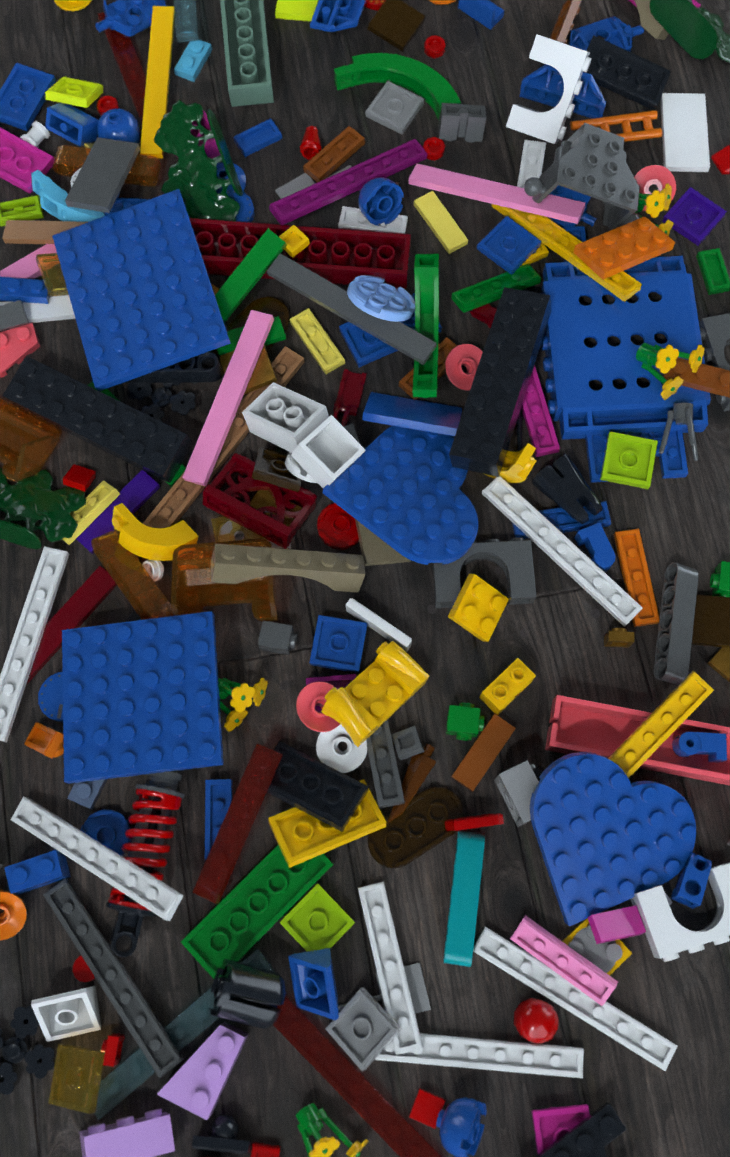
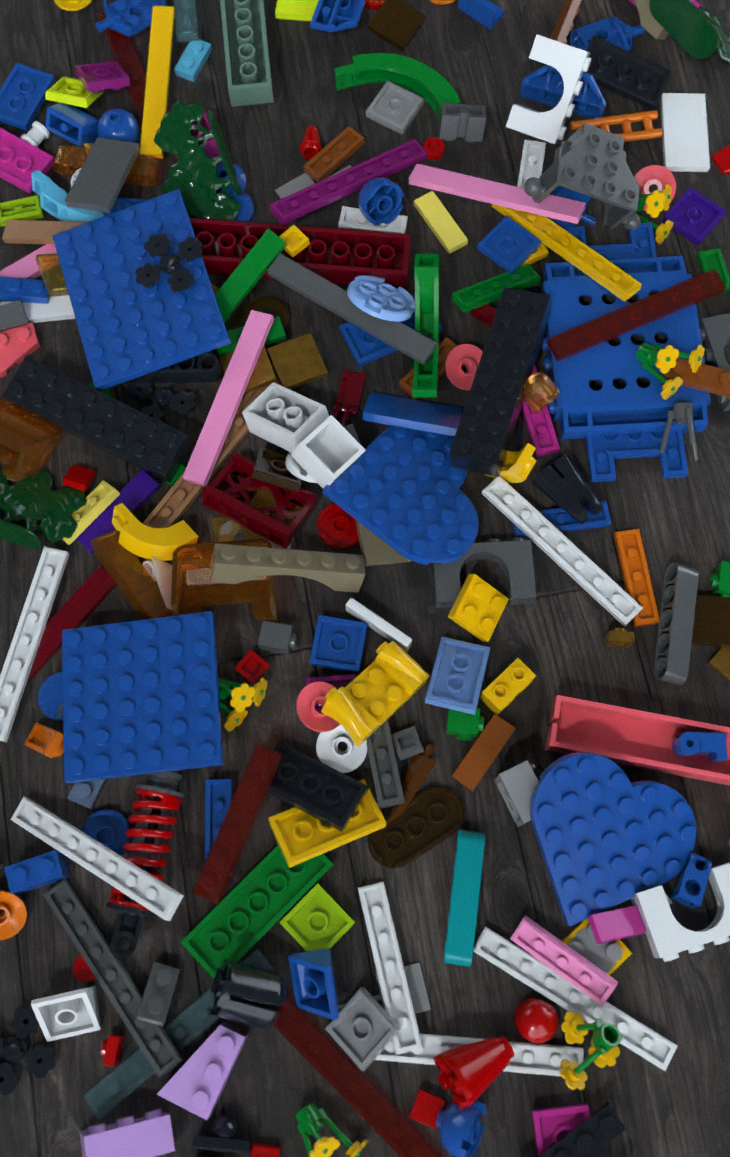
(76, 1078): clear yellow tile -> none
(102, 76): none -> magenta plate
(106, 103): red tile -> none
(158, 994): none -> dark grey plate
(163, 575): none -> white sticker
(169, 263): none -> black plant
(252, 667): none -> red plate
(258, 137): blue tile -> none
(297, 361): none -> pearl gold tile
(317, 341): light yellow tile -> none
(434, 46): red tile -> none
(457, 675): none -> medium blue tile
(472, 1068): none -> red cone
(474, 822): red tile -> none
(539, 391): none -> clear orange piece
(597, 545): blue leg -> none
(602, 1052): none -> plant
(623, 247): orange plate -> none
(628, 460): lime plate -> none
(635, 315): none -> clear red tile
(661, 723): yellow tile -> none

